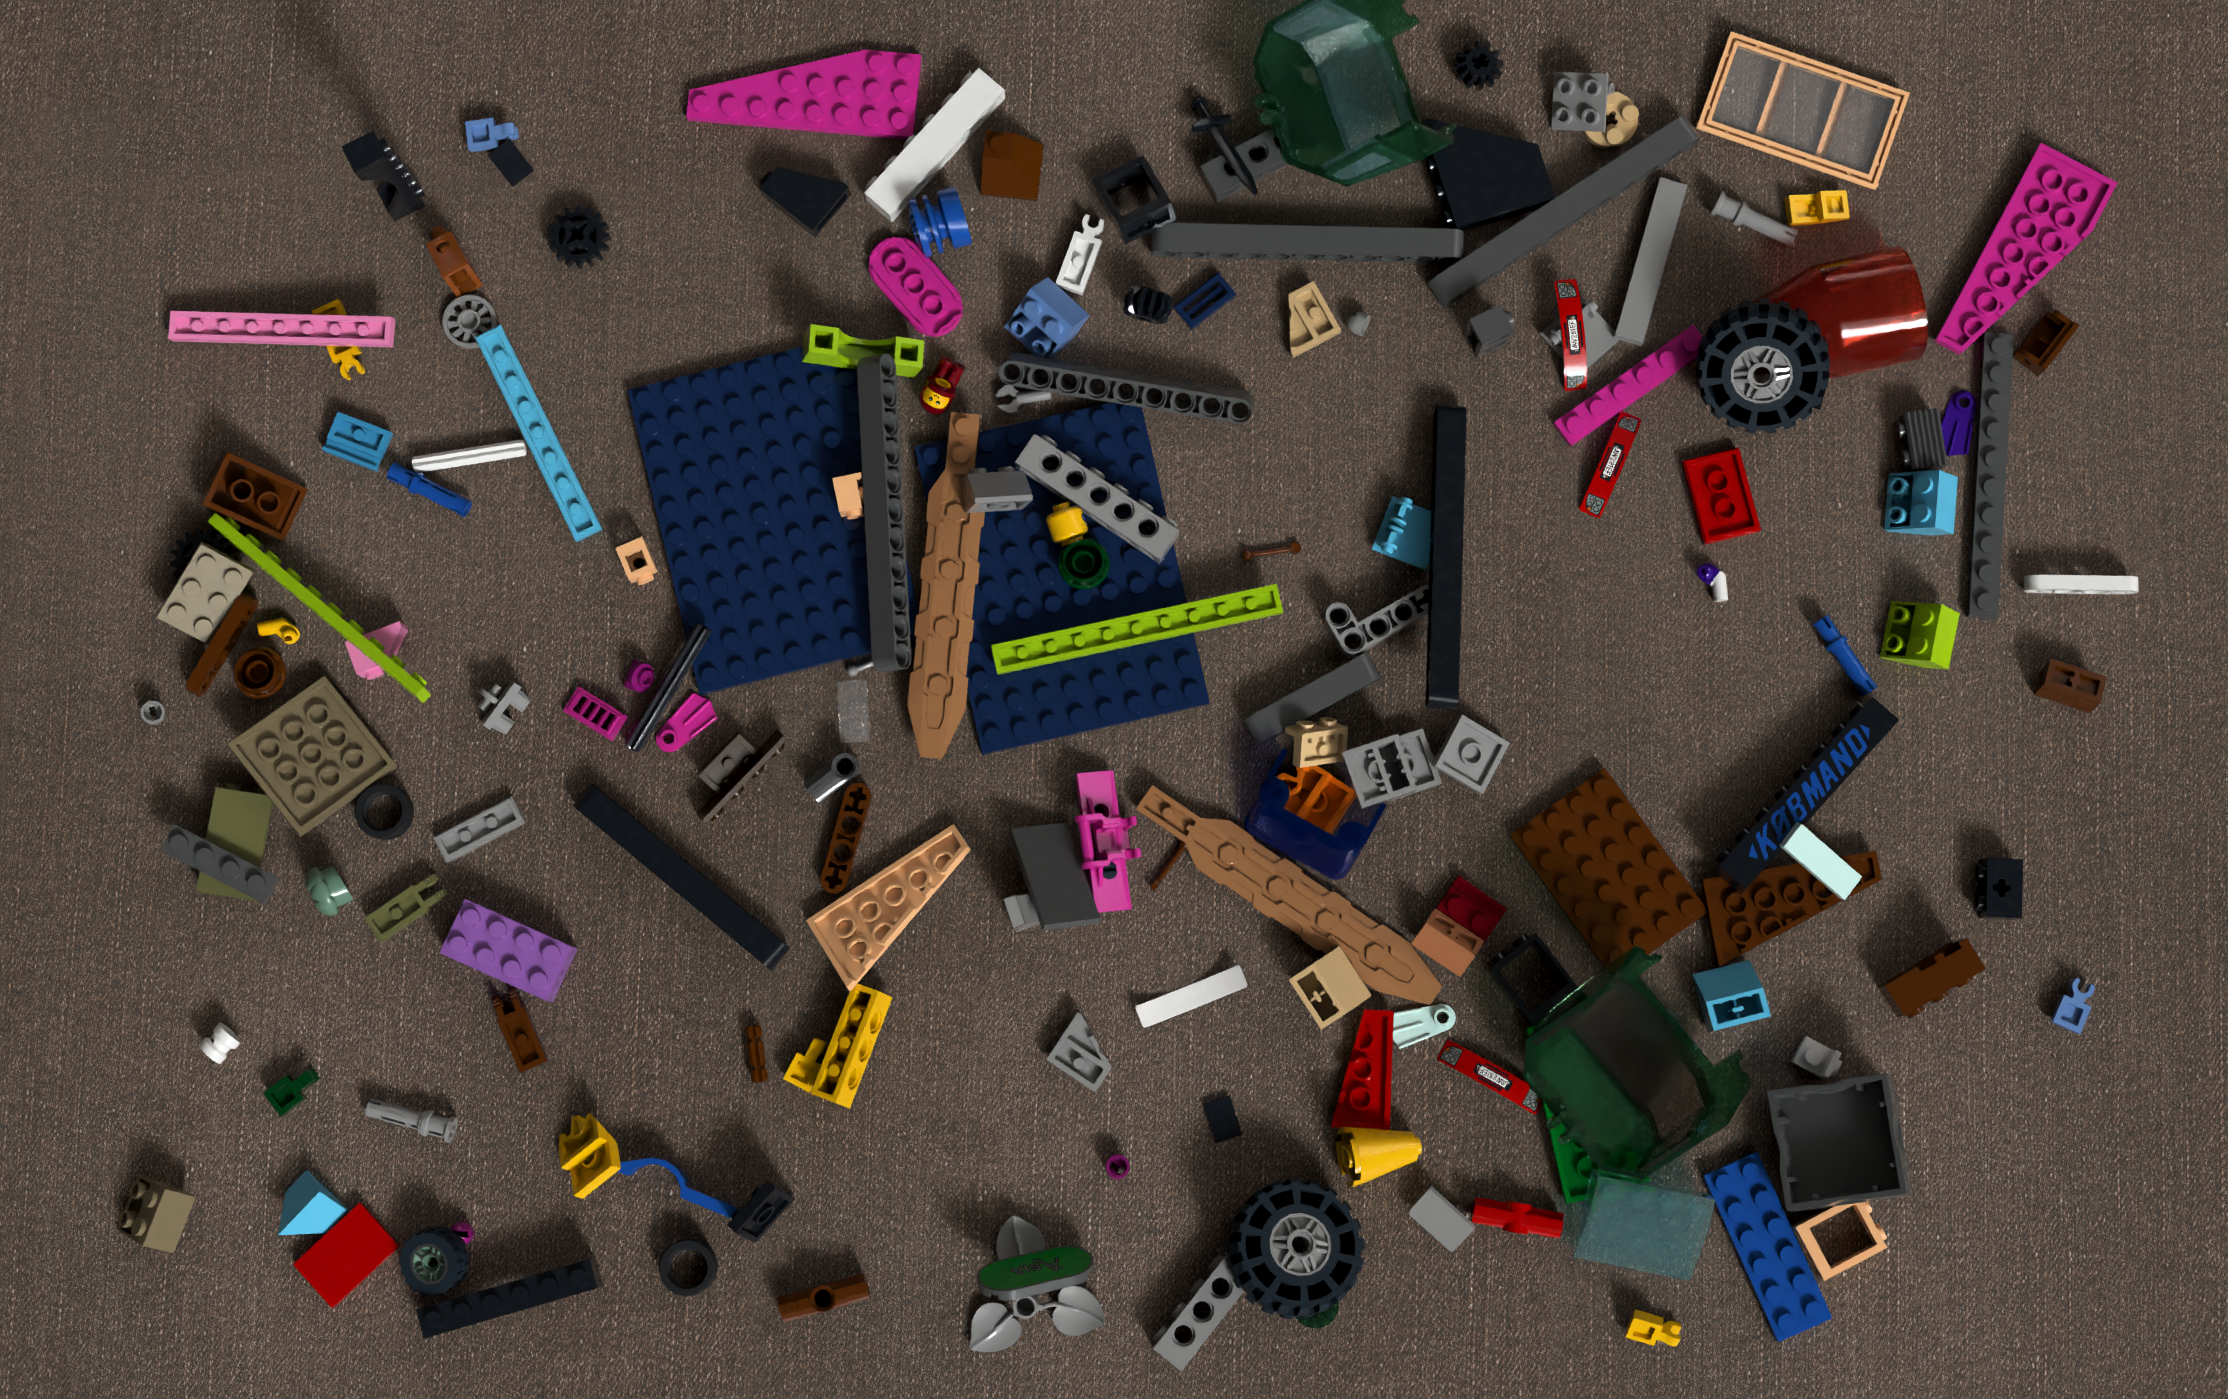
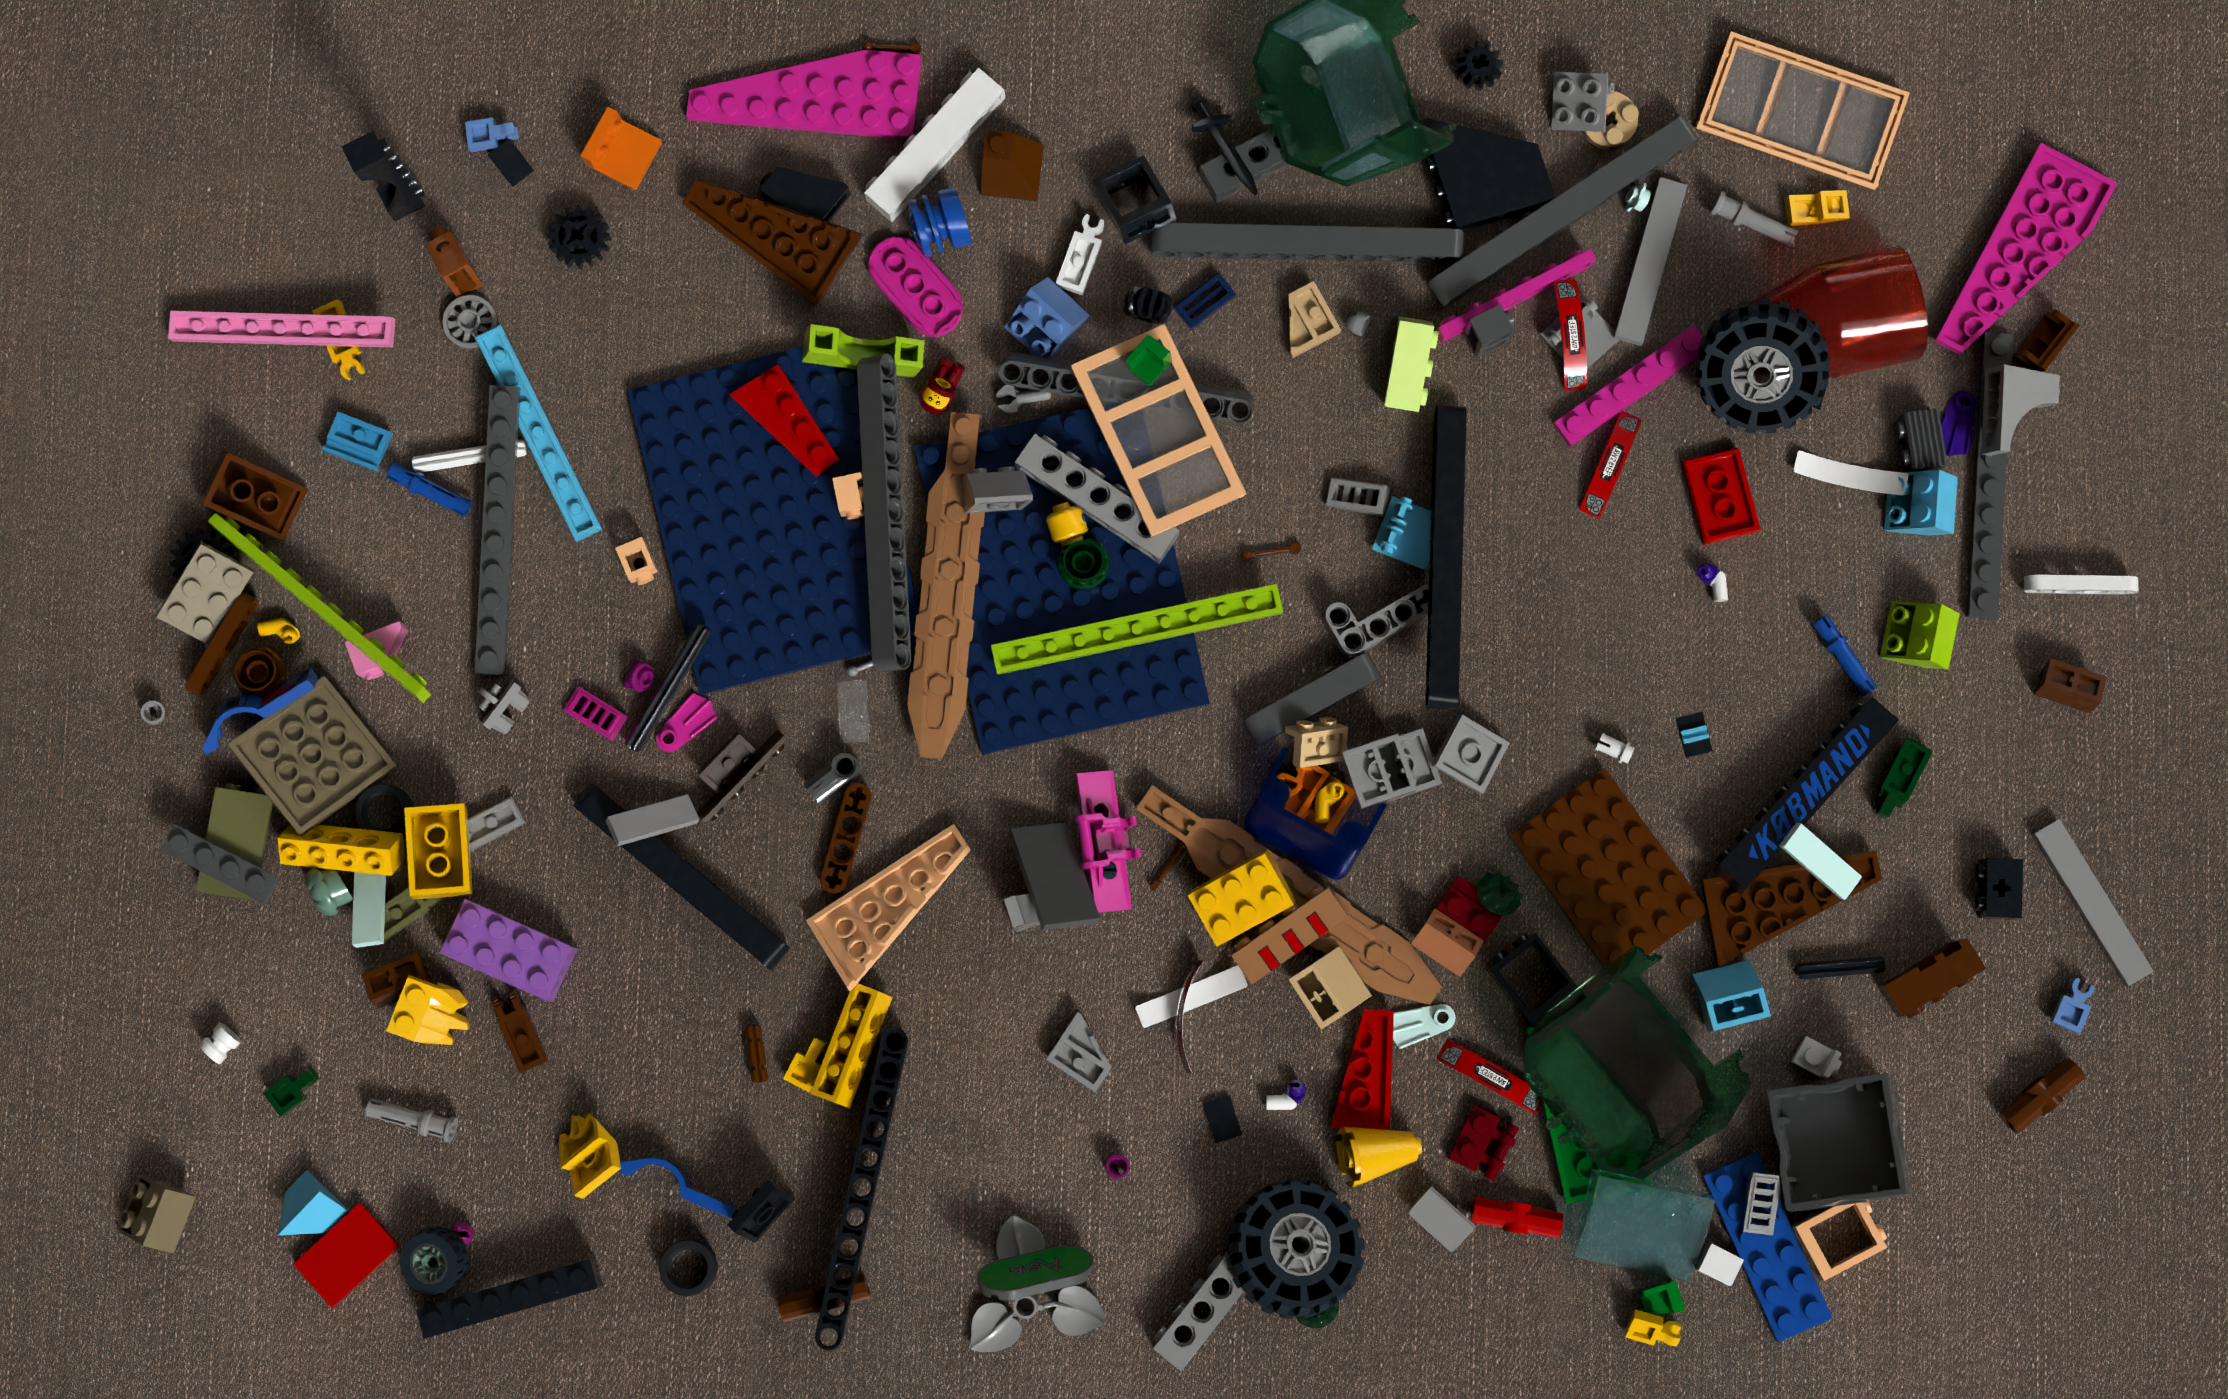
(259, 705): none -> blue piece
(343, 849): none -> yellow brick
(368, 909): none -> light aqua tile
(387, 982): none -> reddish brown hinge
(428, 1012): none -> yellow plate
(438, 851): none -> yellow brick
(497, 530): none -> dark grey plate
(620, 150): none -> orange bracket
(652, 820): none -> light grey tile
(781, 412): none -> red wing
(787, 242): none -> reddish brown wing
(863, 1203): none -> black beam
(915, 48): none -> reddish brown hinge
(1148, 360): none -> green panel
(1158, 435): none -> door
(1180, 1016): none -> sticker
(1242, 897): none -> yellow brick
(1289, 934): none -> medium nougat brick
(1289, 1099): none -> arm
(1325, 799): none -> yellow arm
(1371, 488): none -> light grey slope
(1410, 364): none -> yellowish green wedge
(1475, 1138): none -> dark red plate
(1491, 899): none -> clear green gear
(1525, 289): none -> dark pink plate
(1617, 748): none -> white pin
(1637, 197): none -> light aqua plate
(1661, 1298): none -> green panel
(1694, 734): none -> black piece
(1718, 1264): none -> white panel
(1773, 1193): none -> light grey slope
(1840, 967): none -> black axle
(1849, 475): none -> white sticker
(1902, 776): none -> dark green hinge
(2008, 397): none -> light grey arch
(2042, 1095): none -> reddish brown piece
(2092, 902): none -> light grey tile

